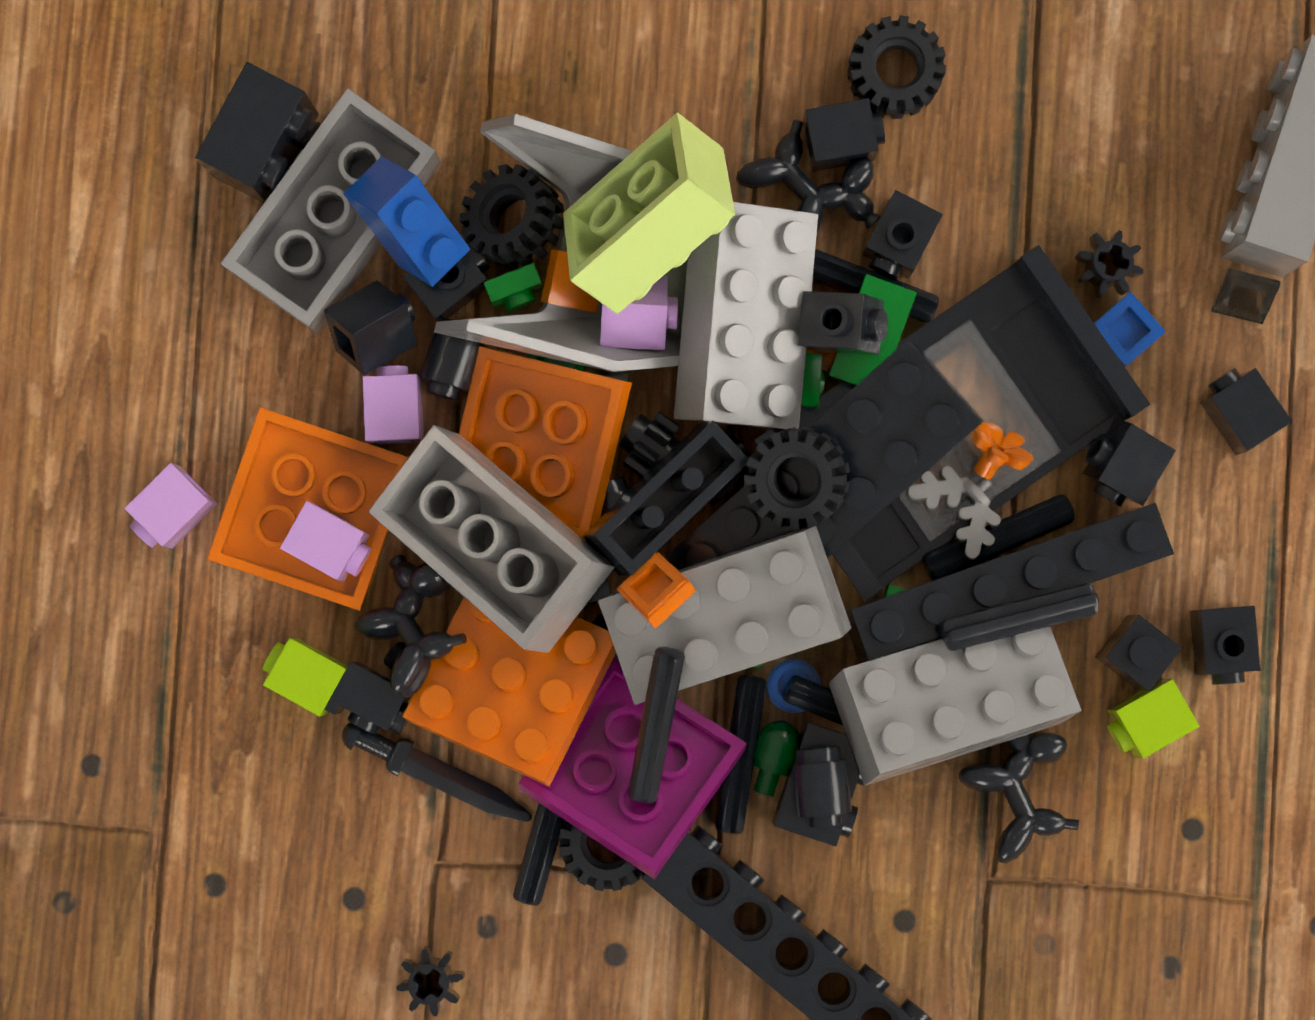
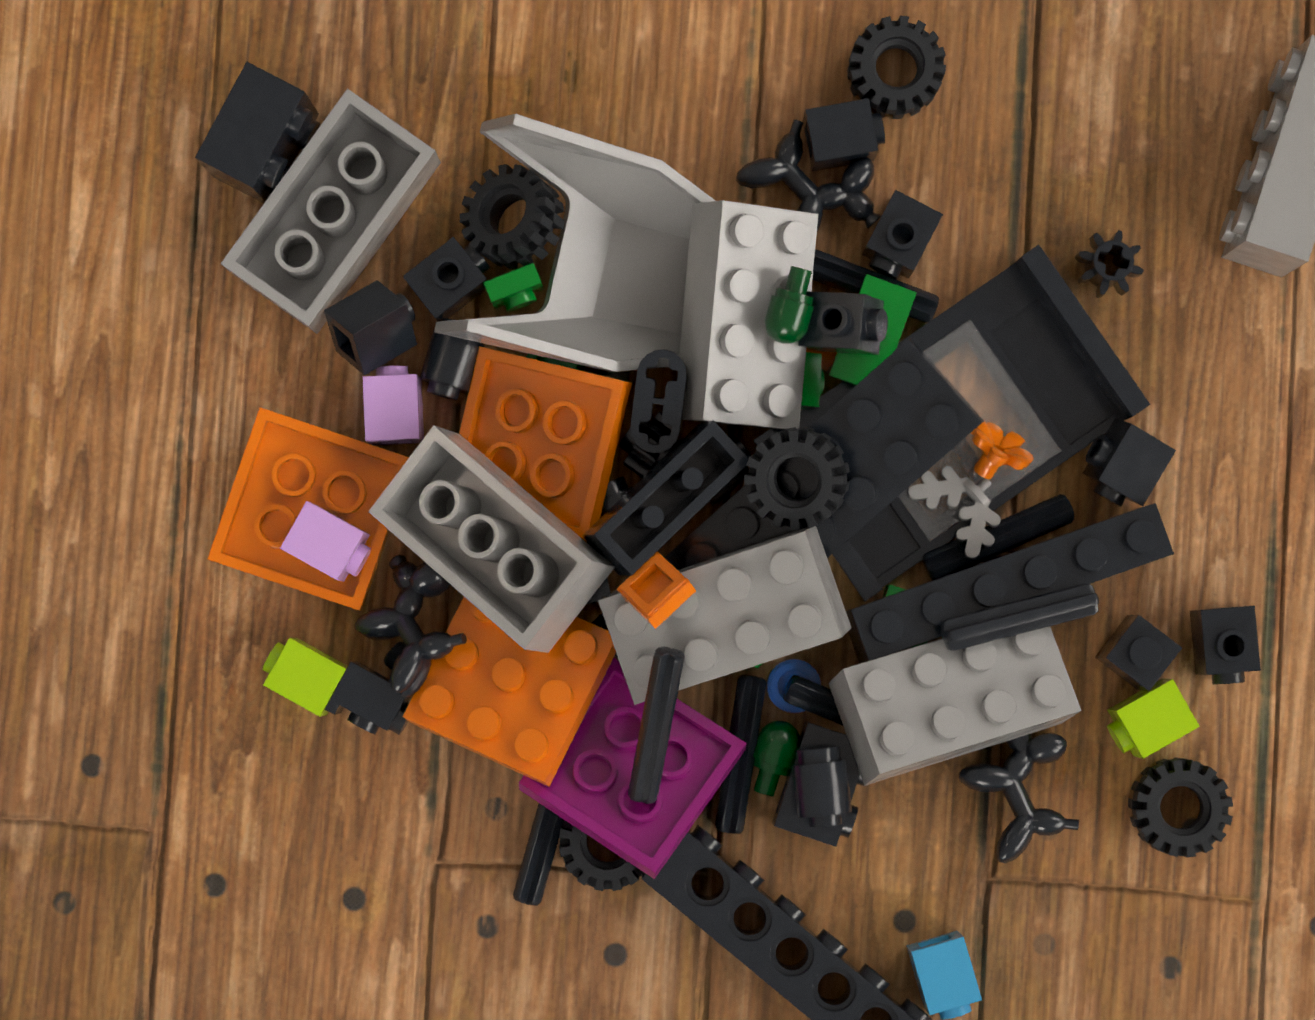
(169, 507): lavender brick -> none
(407, 220): blue brick -> none
(425, 967): black gear -> none
(434, 772): black sword -> none
(559, 288): orange tile -> none
(641, 322): lavender brick -> none
(645, 399): none -> black beam
(648, 214): yellowish green brick -> none
(790, 308): none -> dark green cylinder
(944, 975): none -> dark azure brick
(1129, 328): blue plate -> none
(1212, 814): none -> black tyre
(1244, 409): black brick -> none
(1245, 296): clear smoke slope -> none

